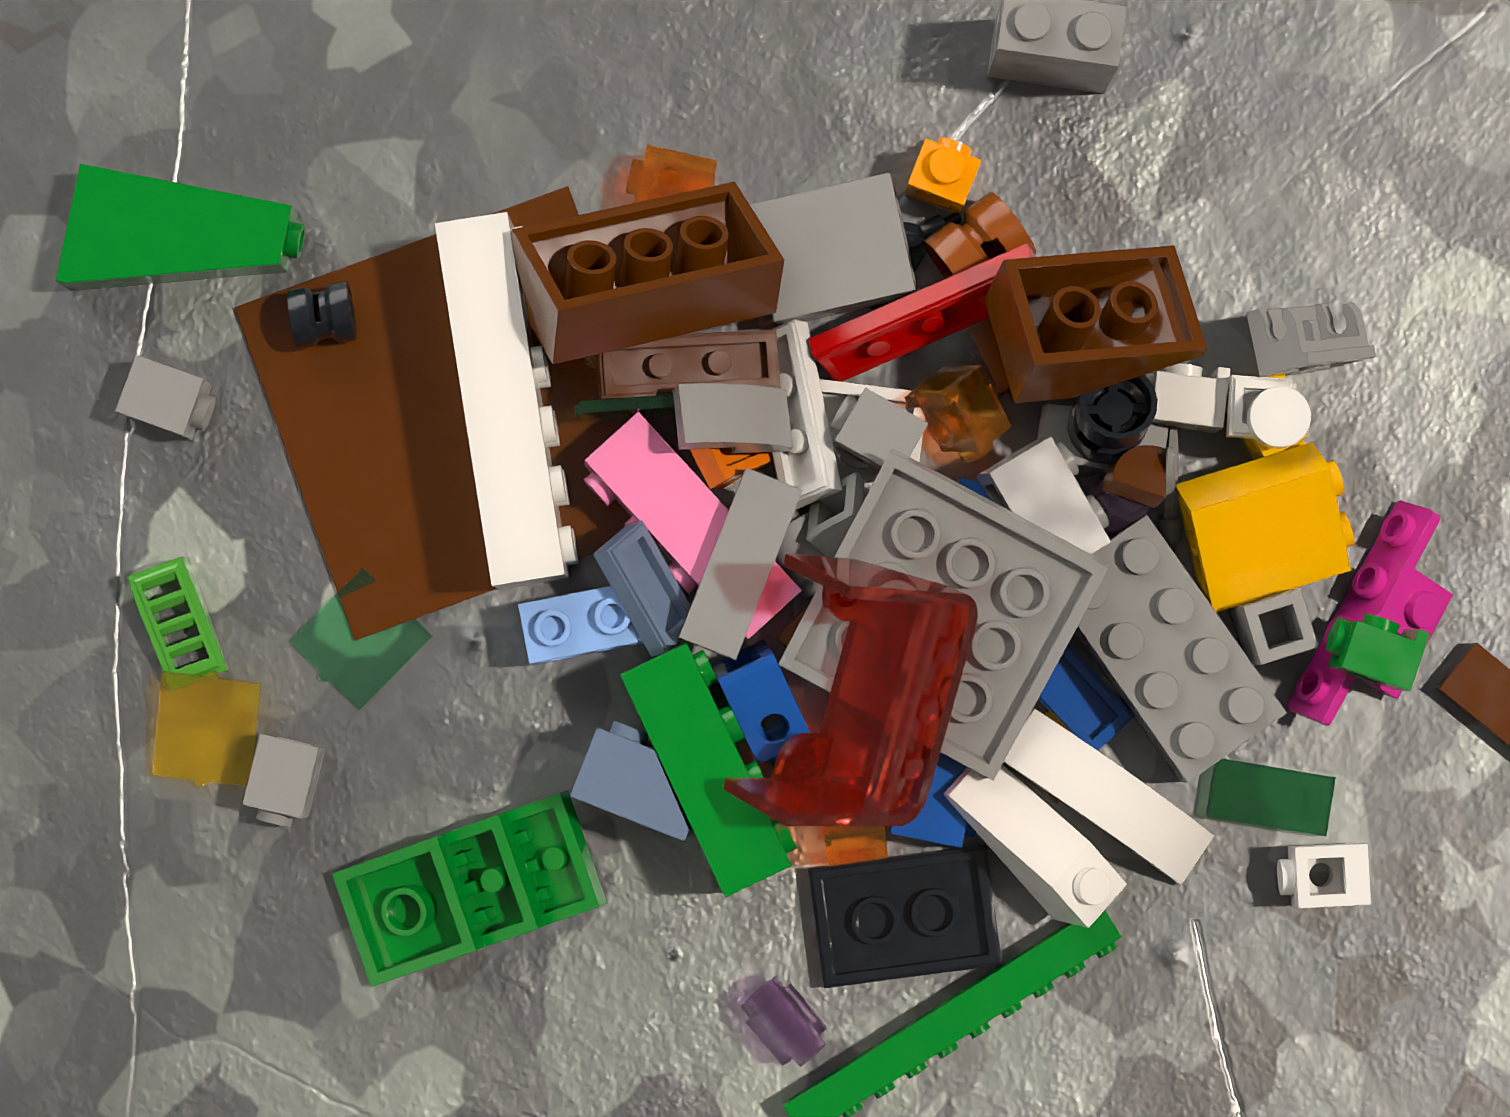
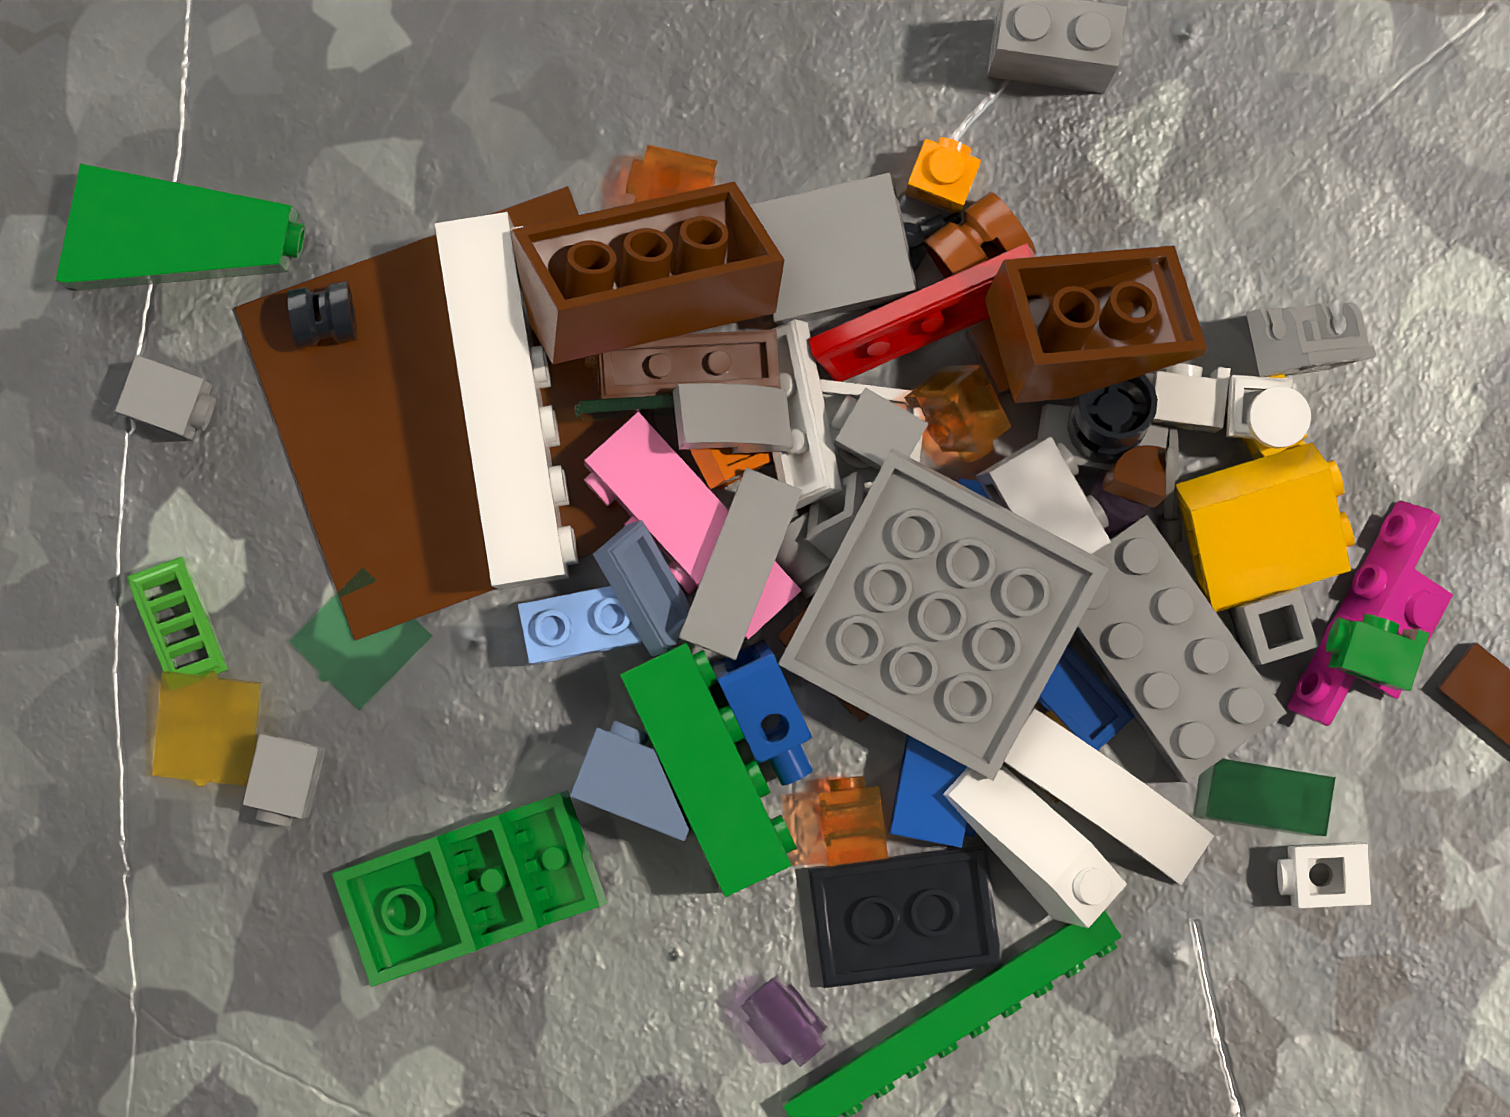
(884, 705): clear red windscreen -> none

